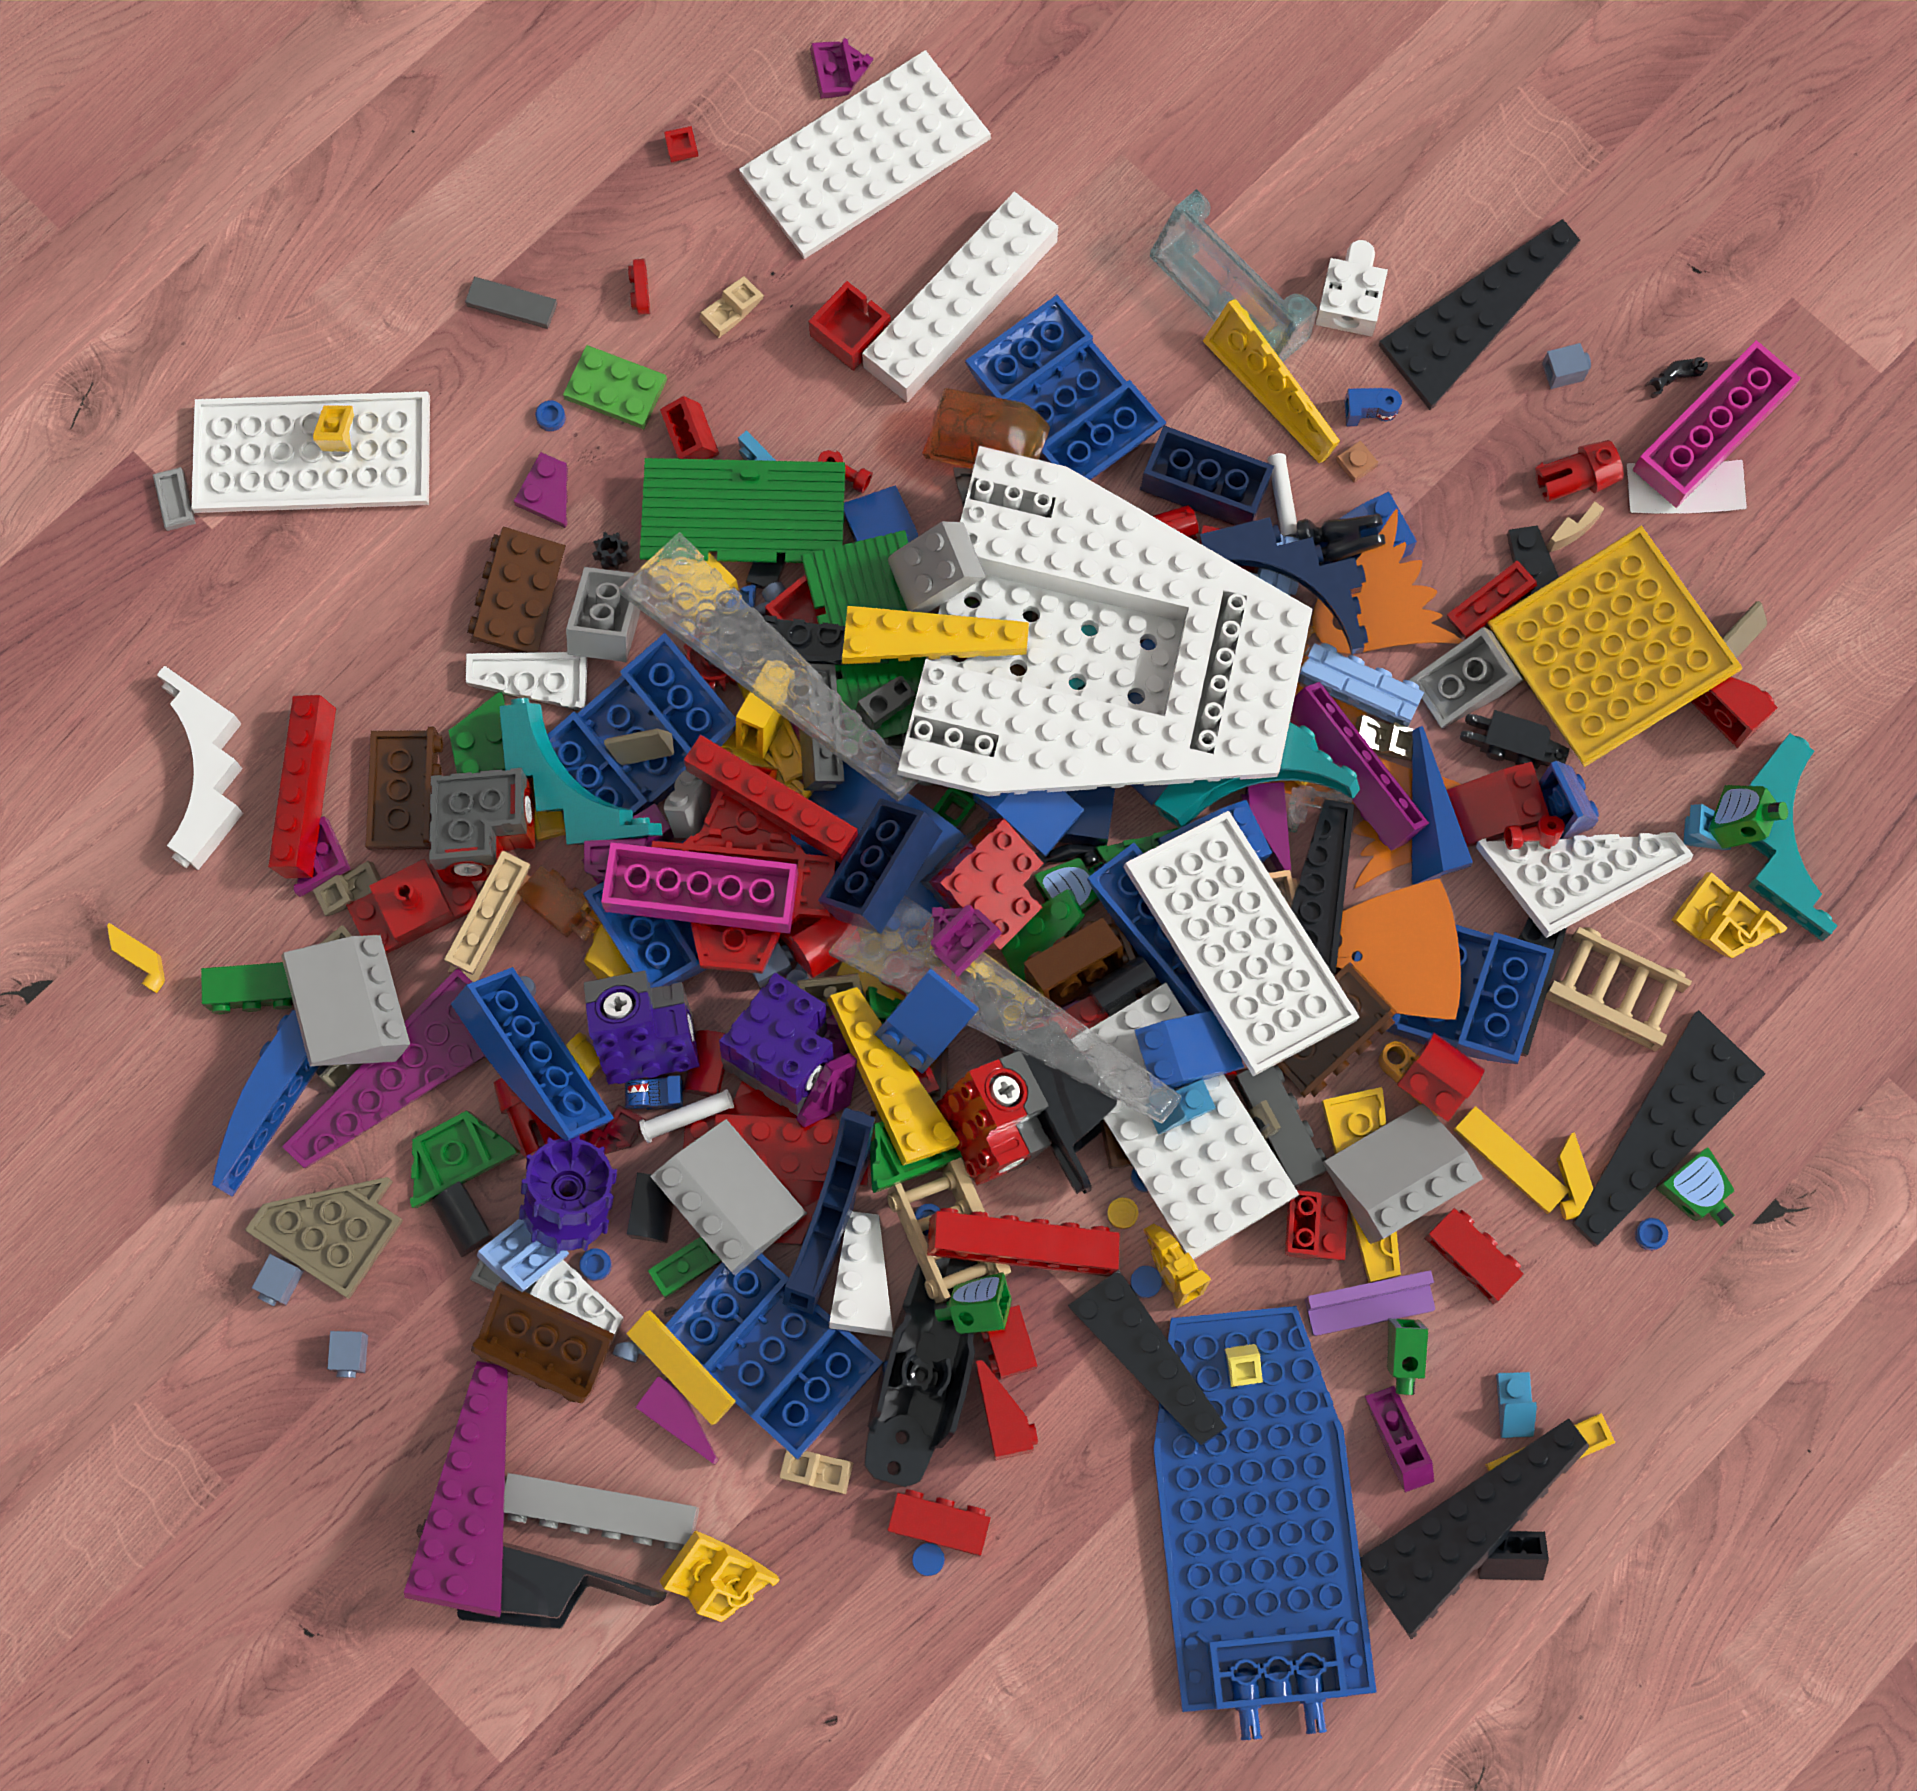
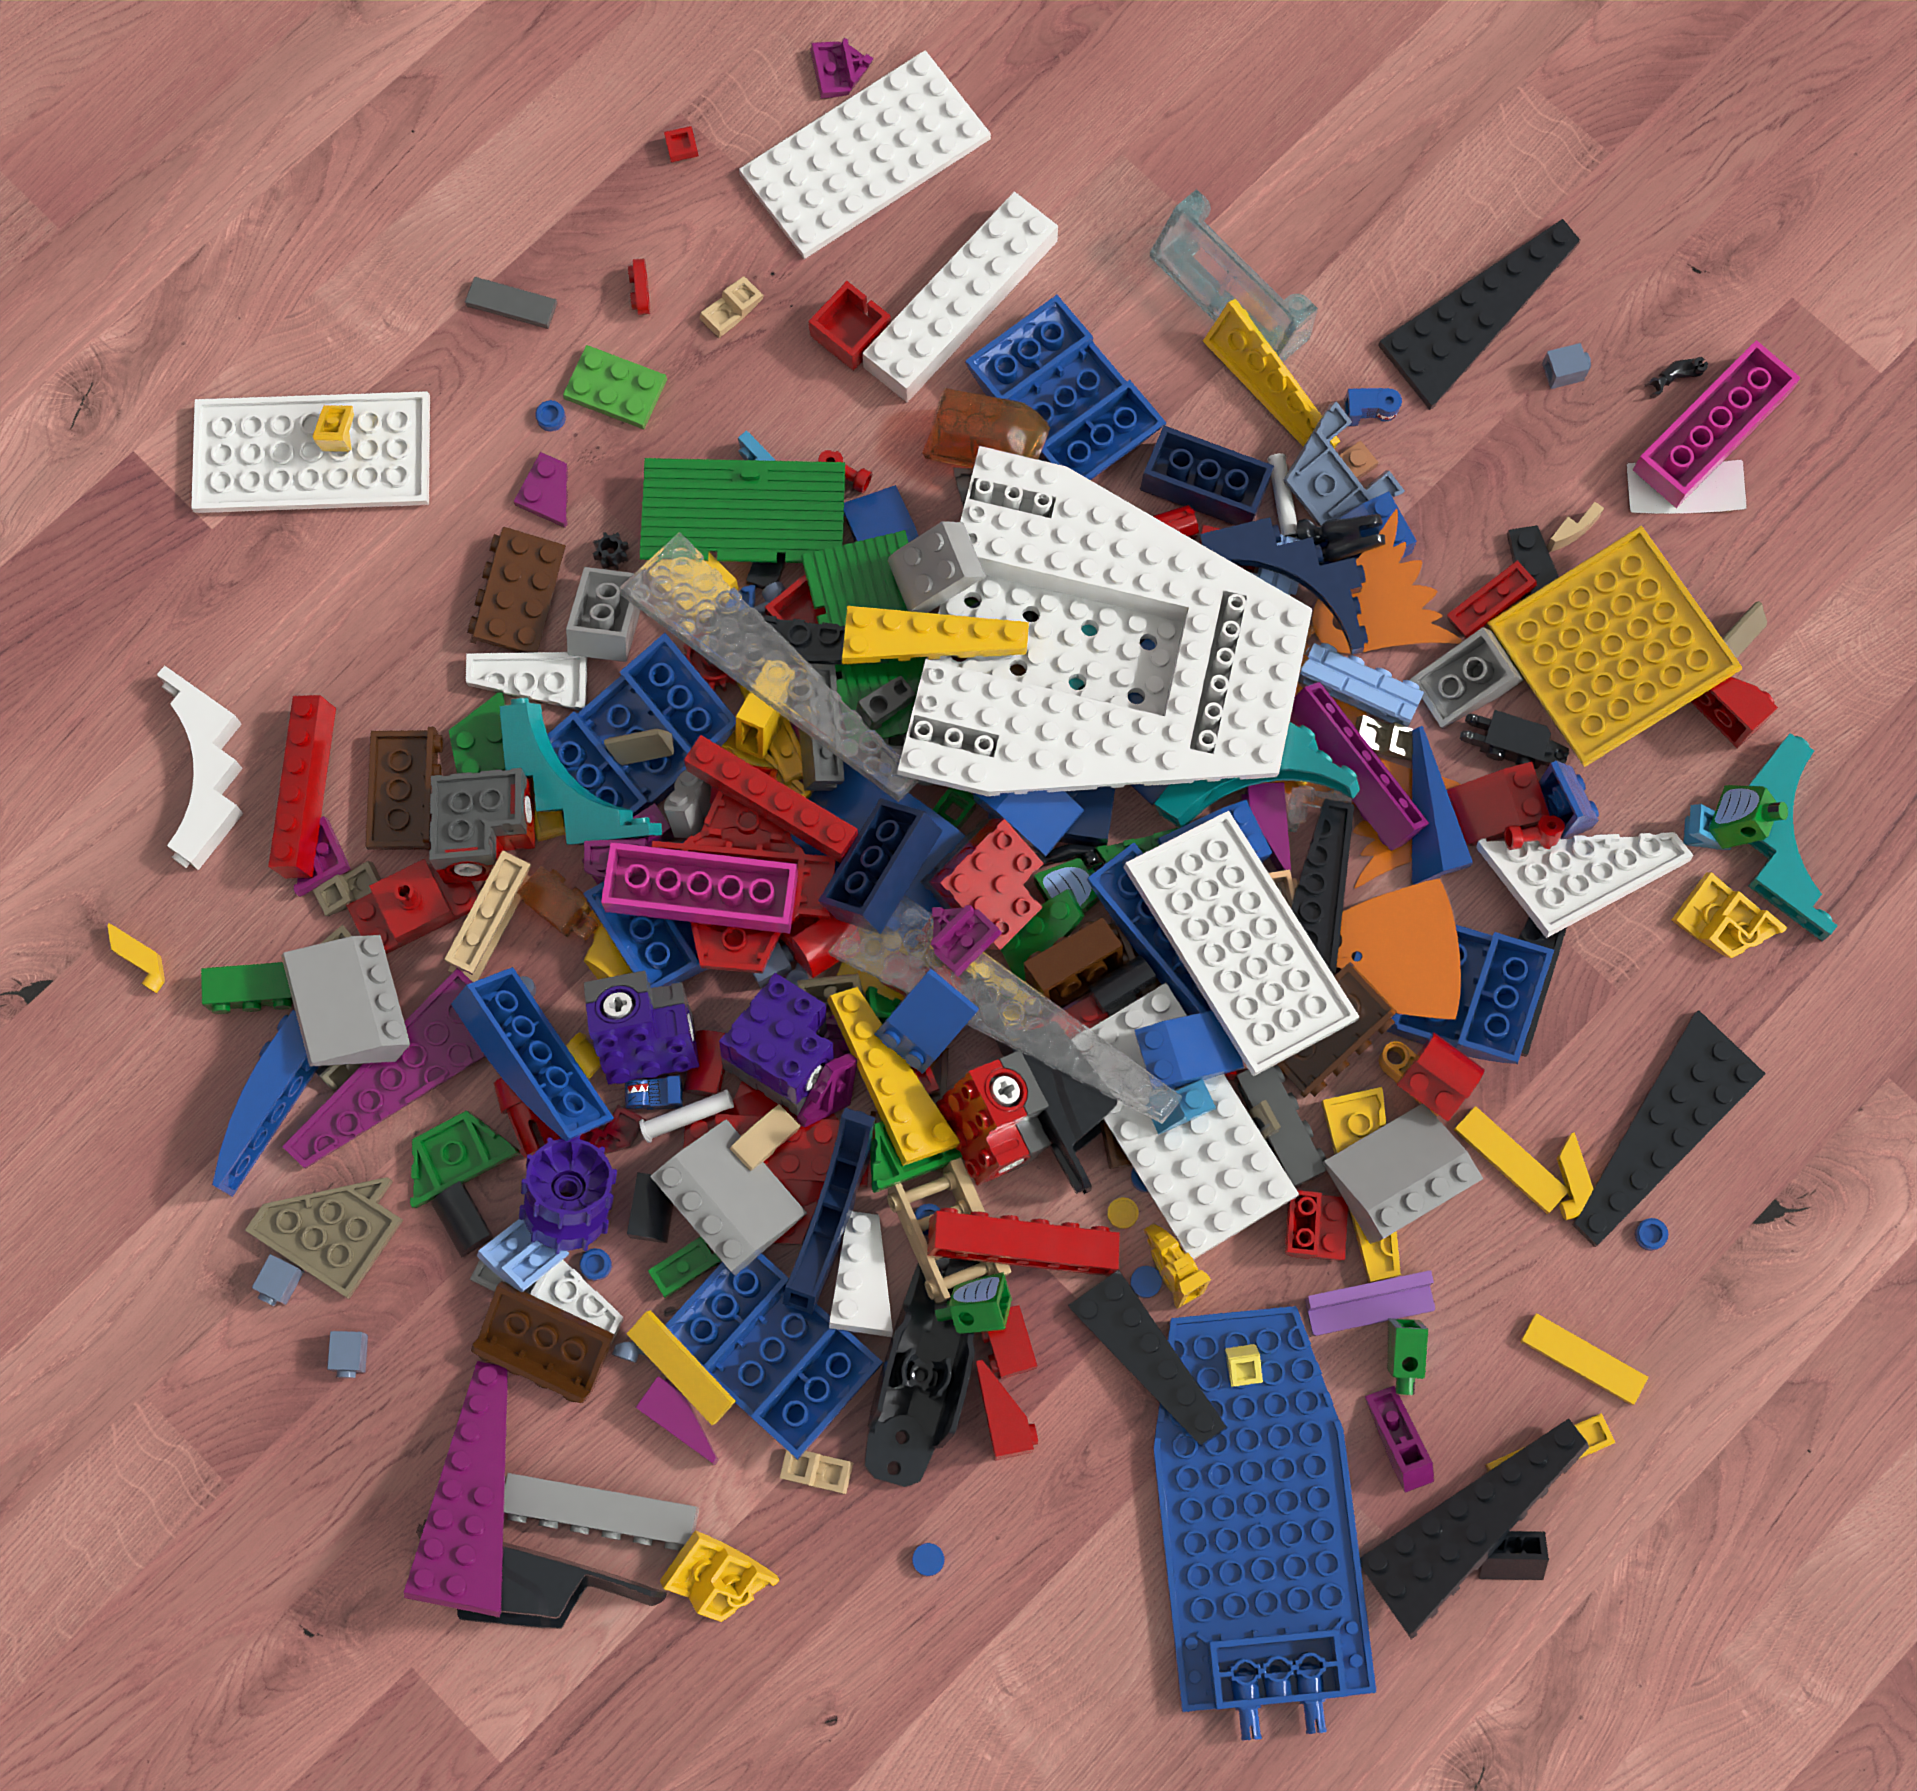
(174, 499): light grey tile -> none
(689, 429): red brick -> none
(765, 1137): none -> tan slope
(939, 1522): red brick -> none
(1324, 480): none -> sand blue wing
(1355, 291): white brick -> none
(1475, 1255): red brick -> none
(1515, 1405): dark azure slope -> none
(1584, 1359): none -> yellow tile
(1593, 467): red piece -> none
(1620, 1018): tan fence -> none
(1700, 1188): torso -> none

